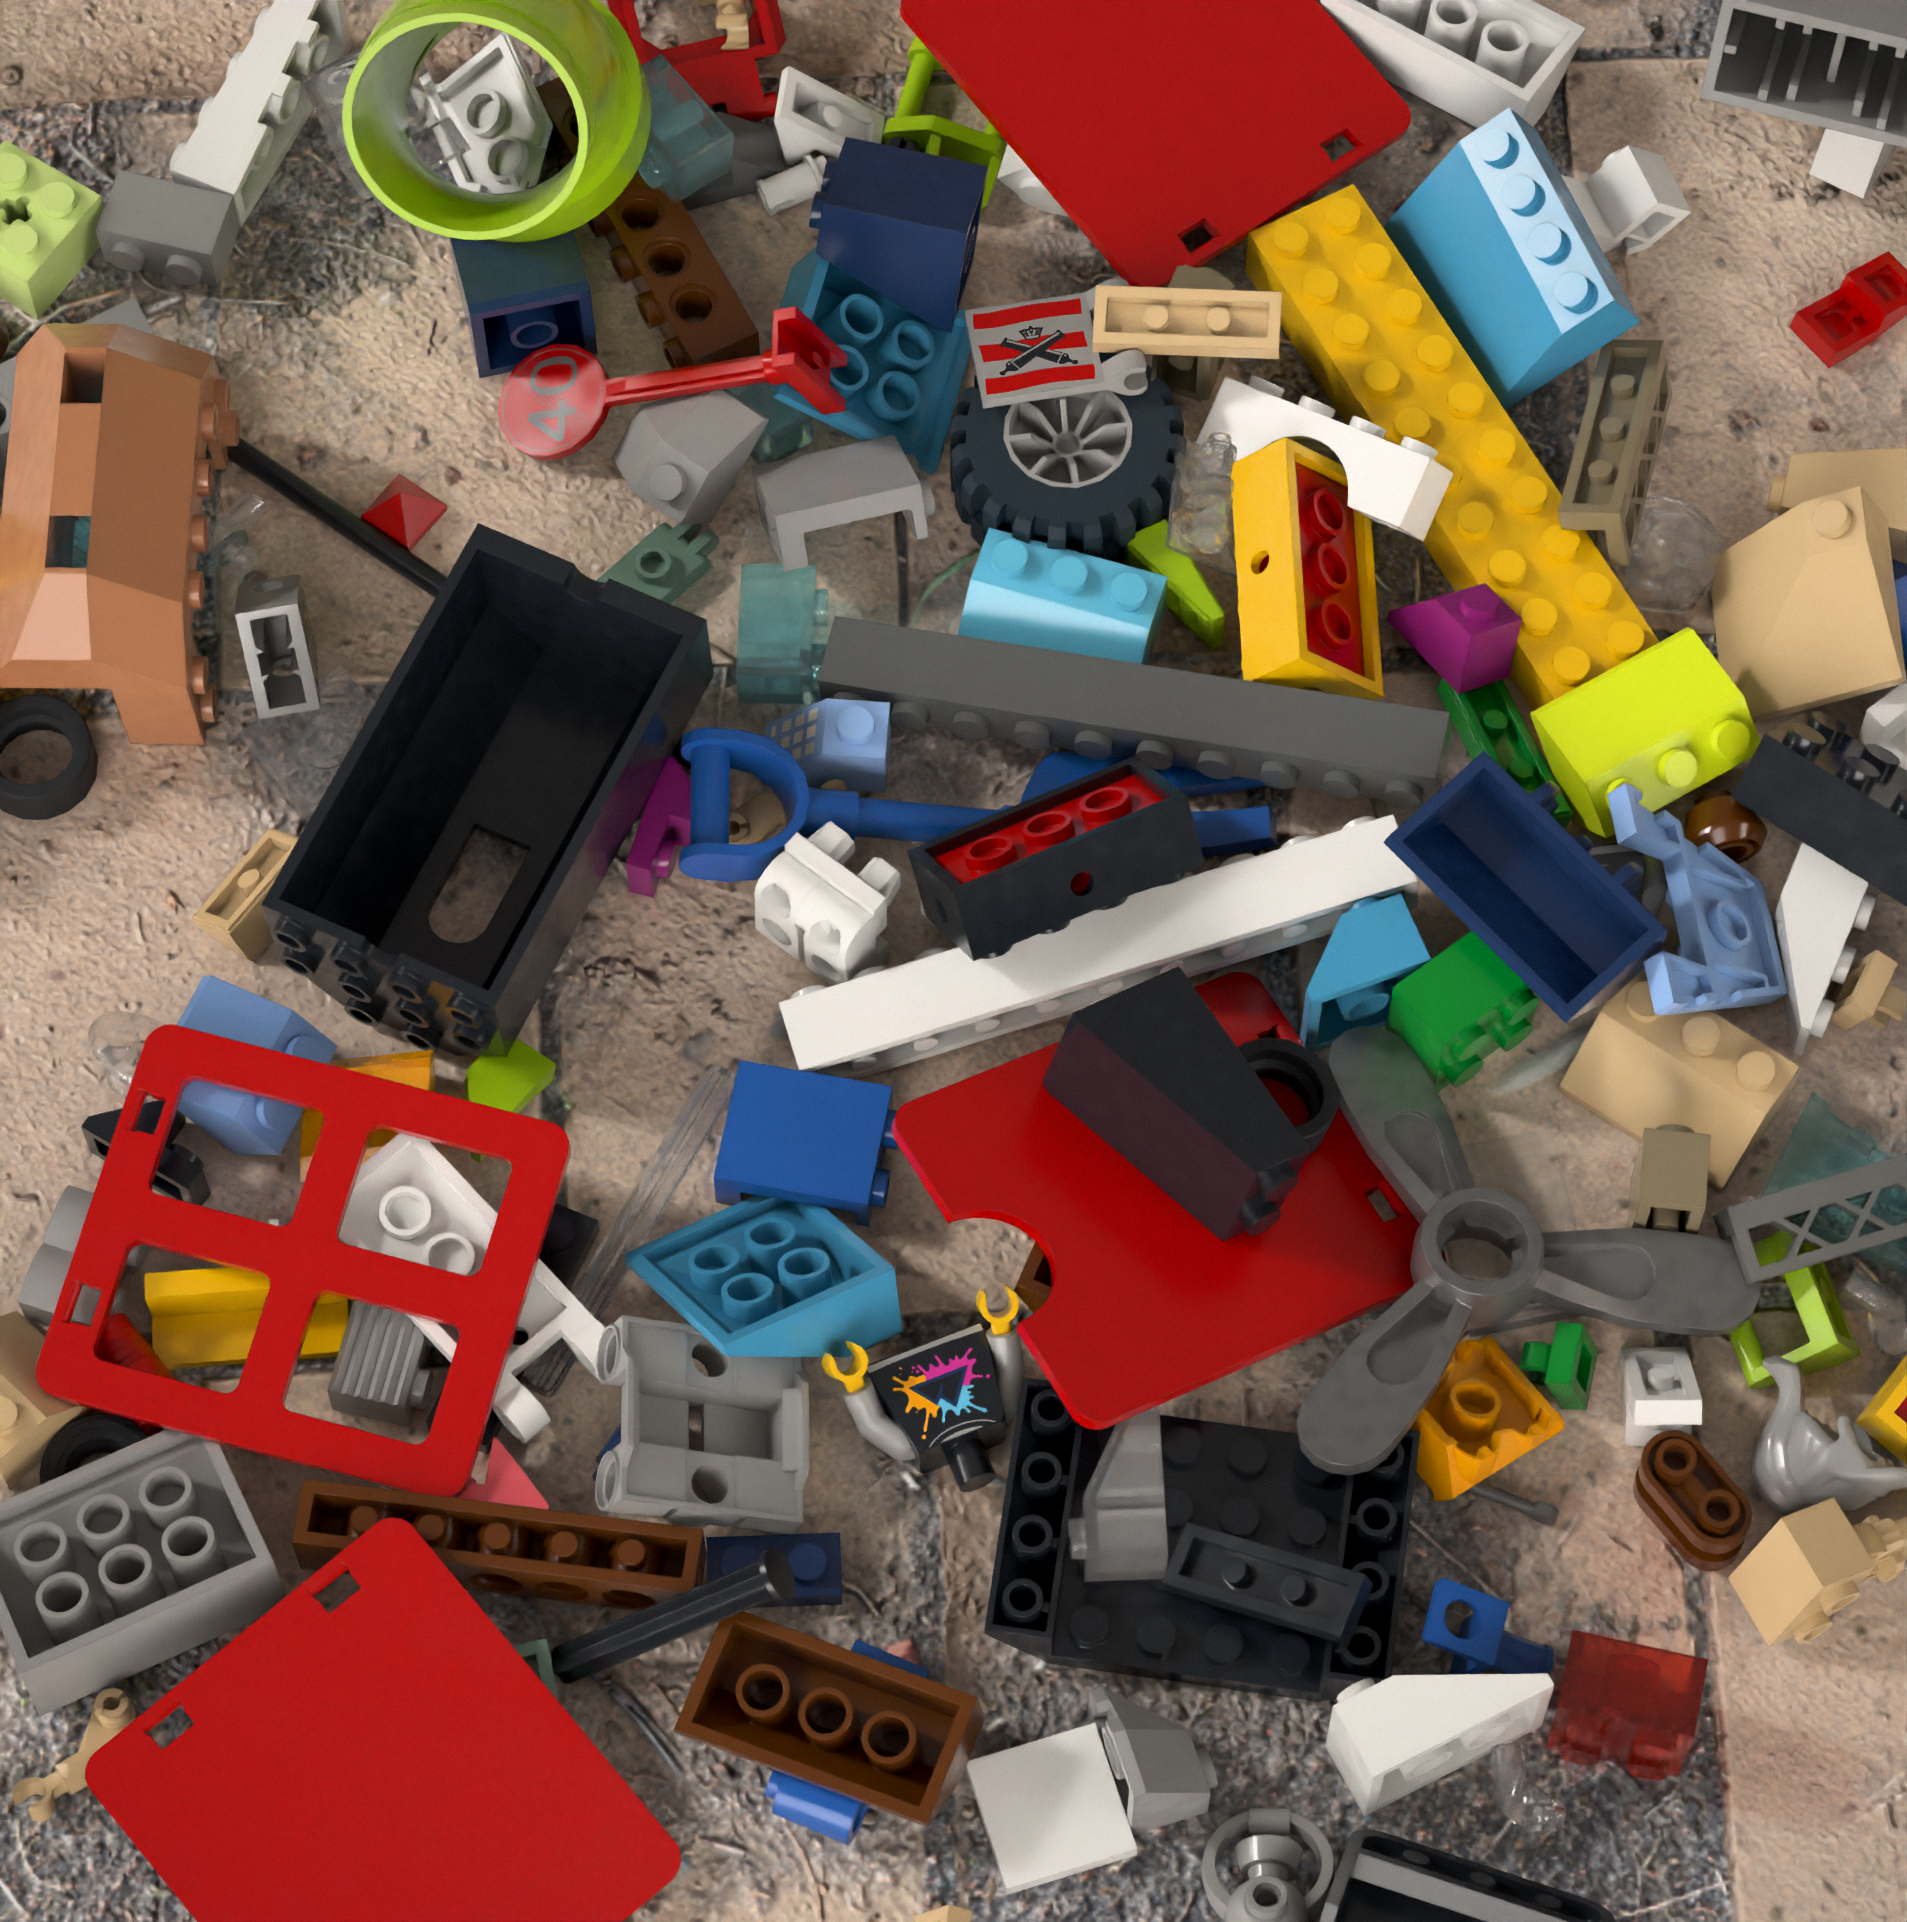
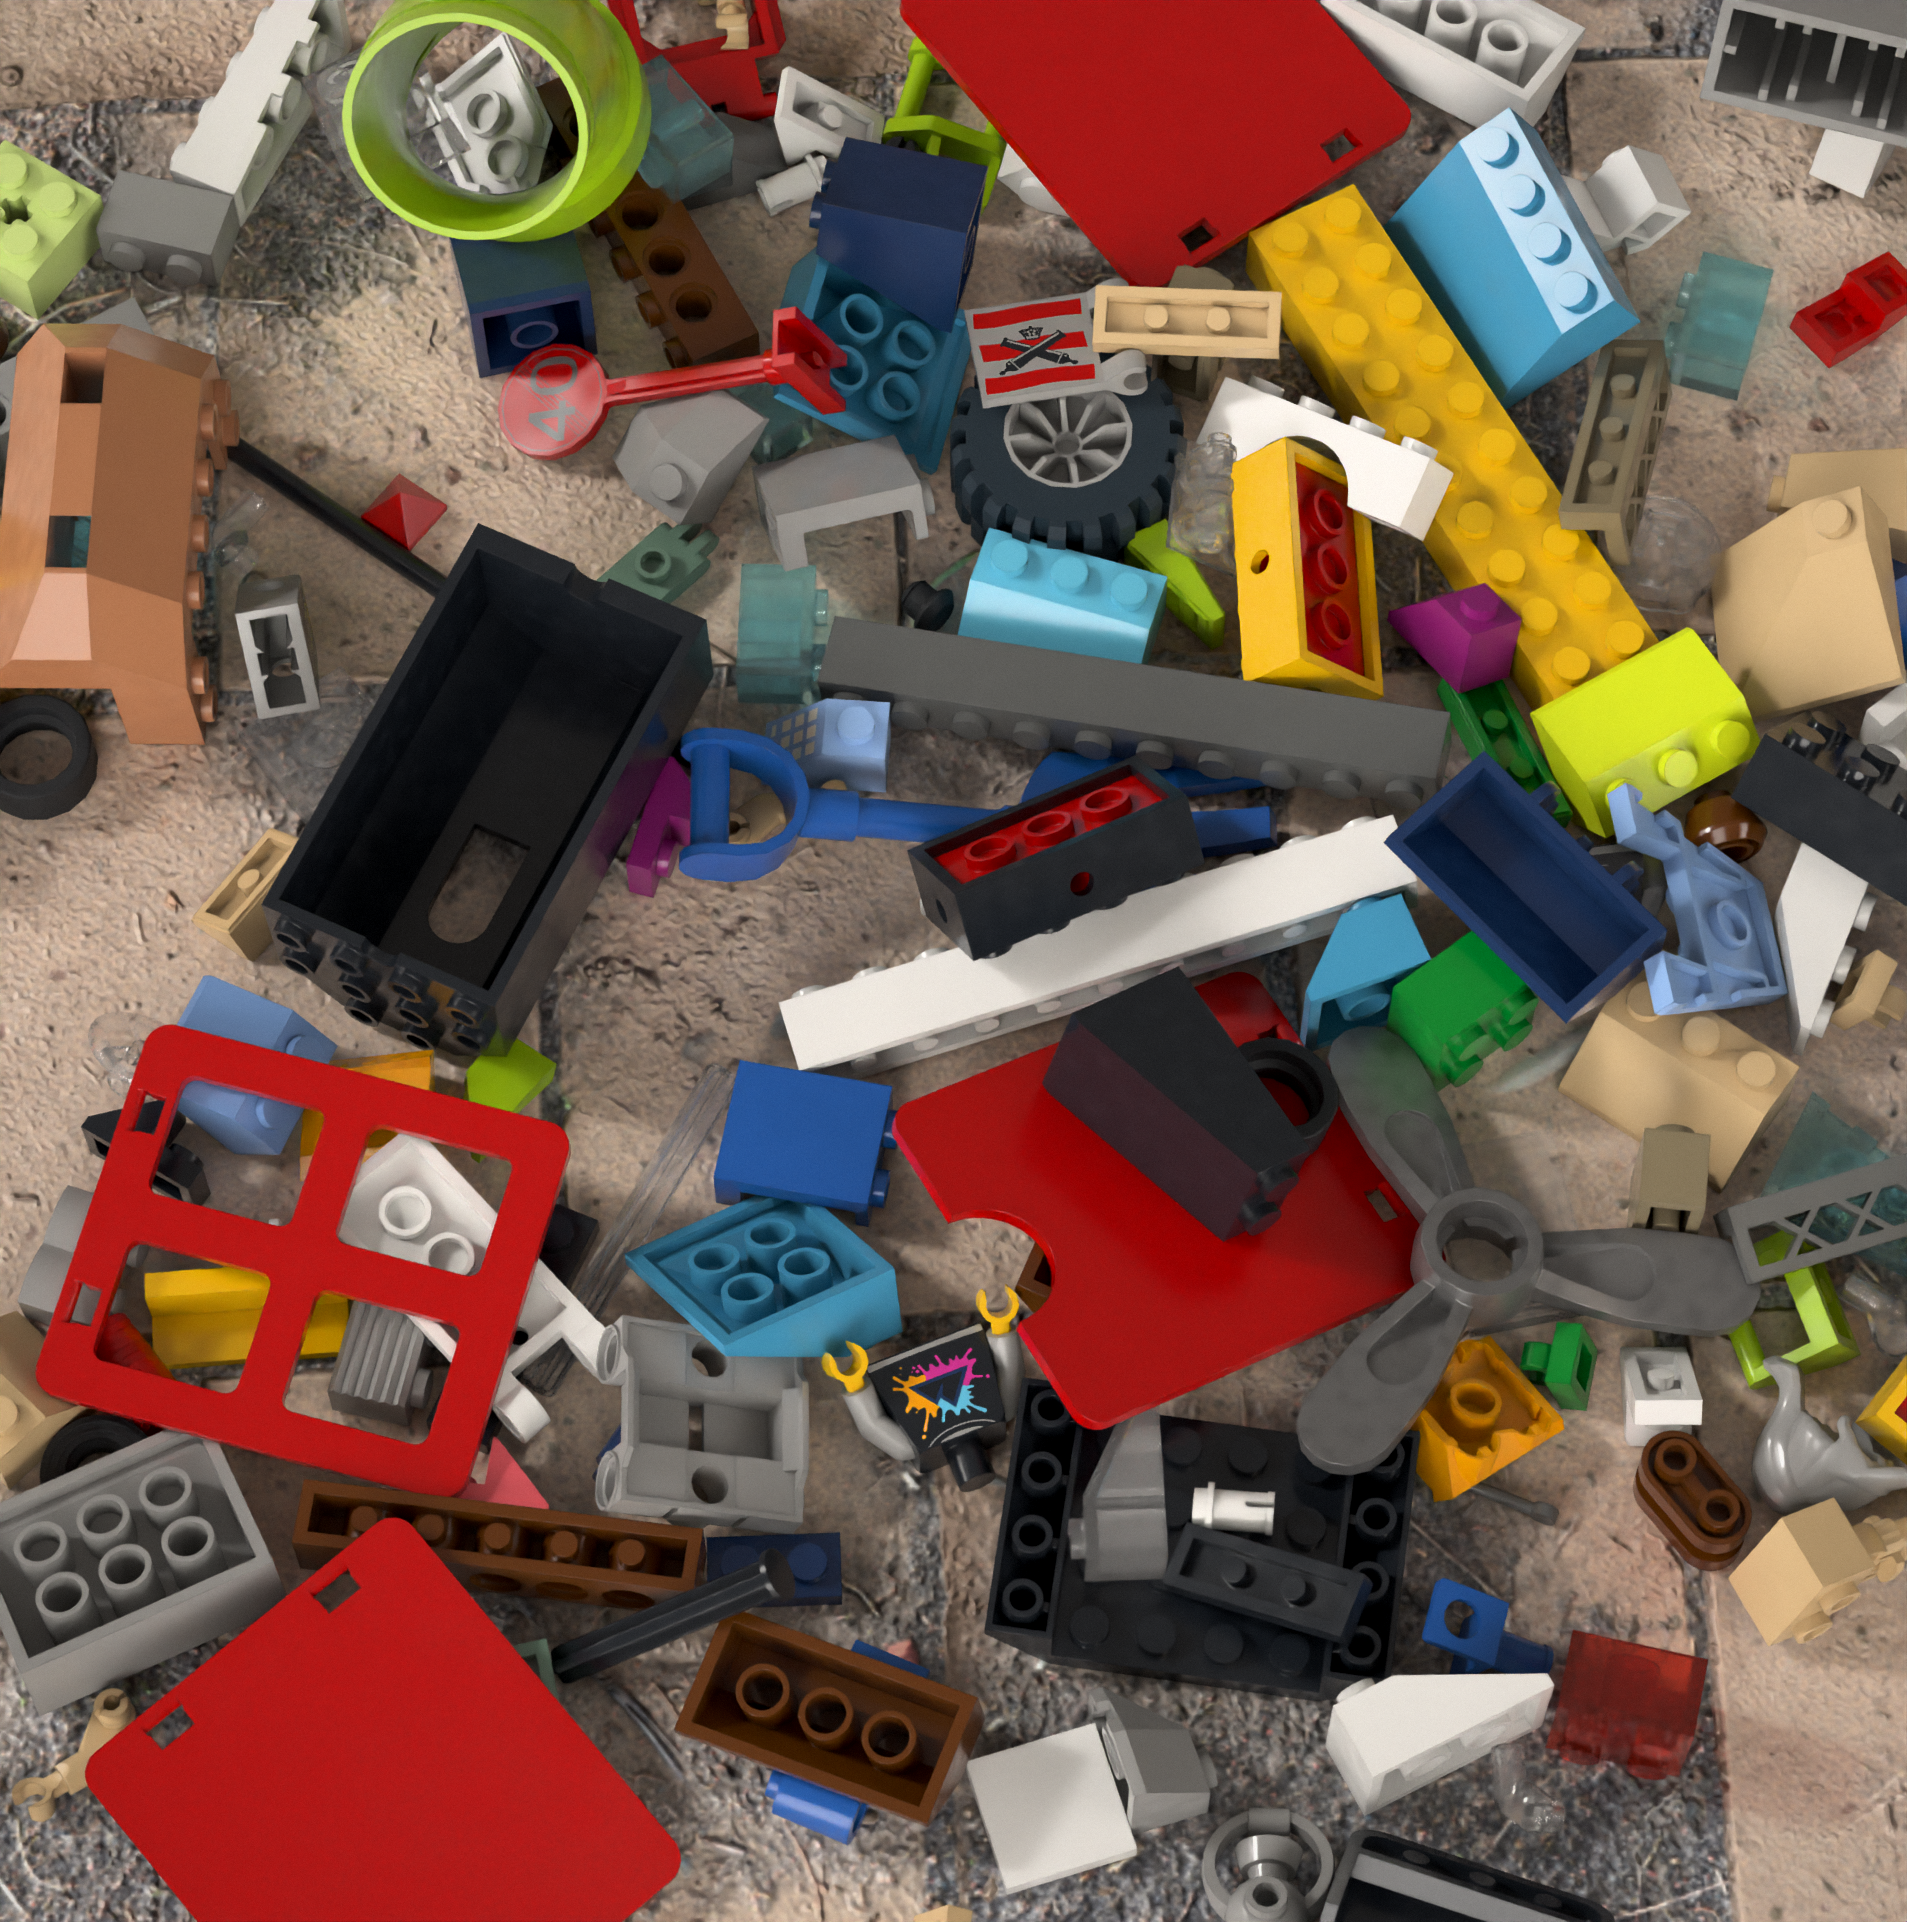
(822, 908): white hips -> none
(927, 606): none -> black piece
(1233, 1509): none -> white pin
(1718, 325): none -> clear light blue brick

